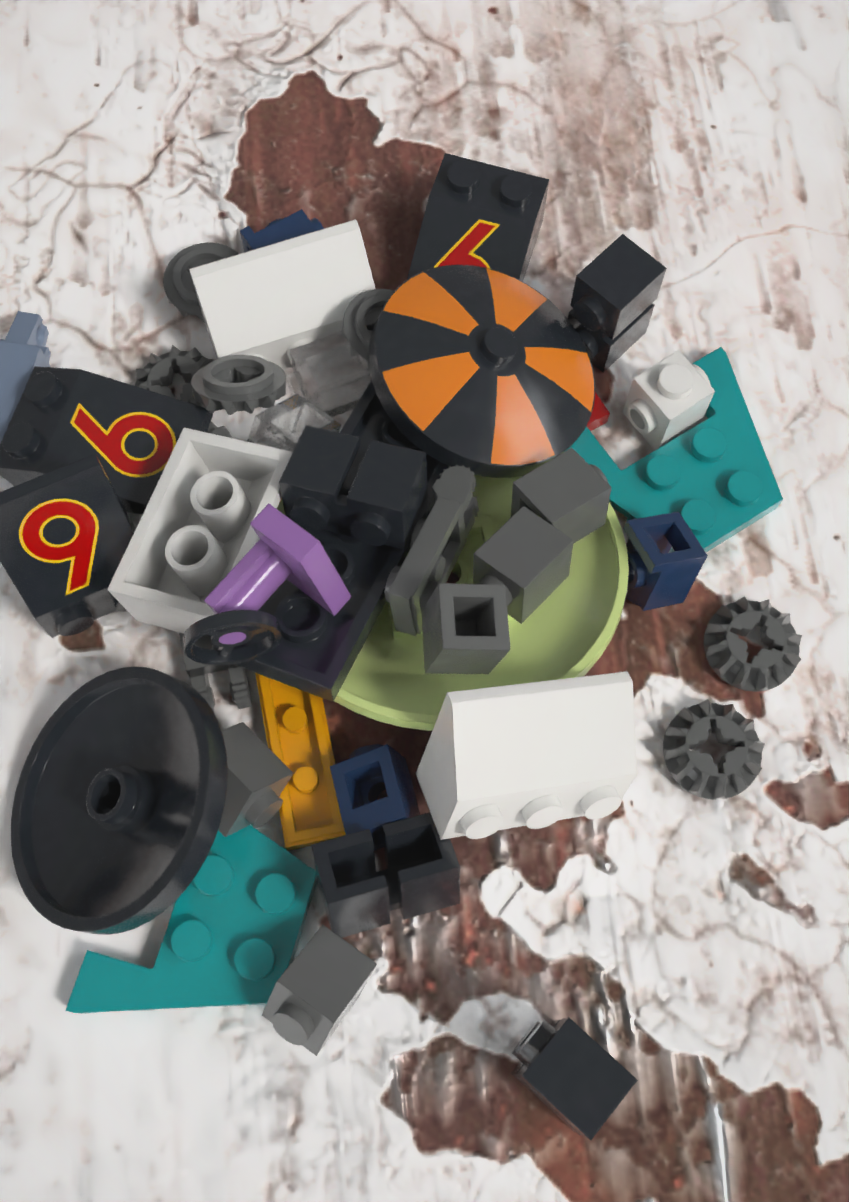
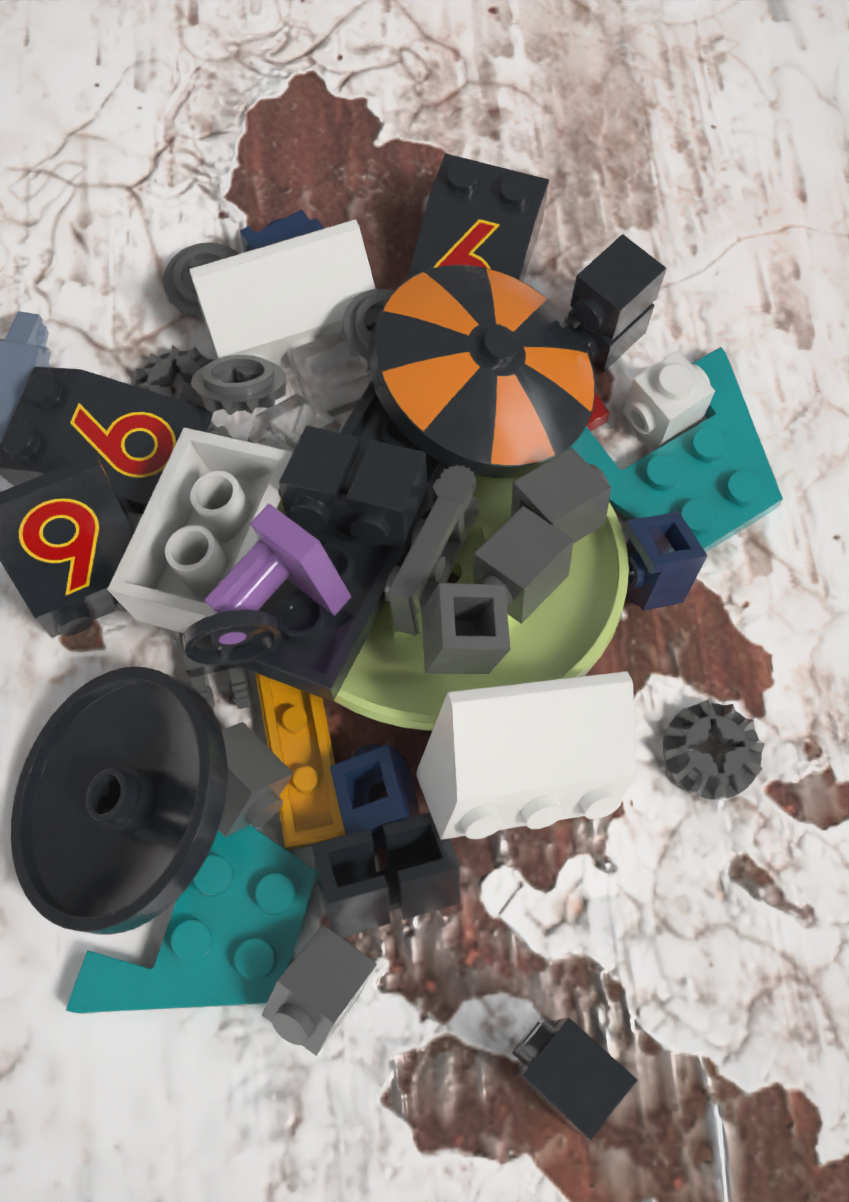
(728, 652): dark grey gear -> none

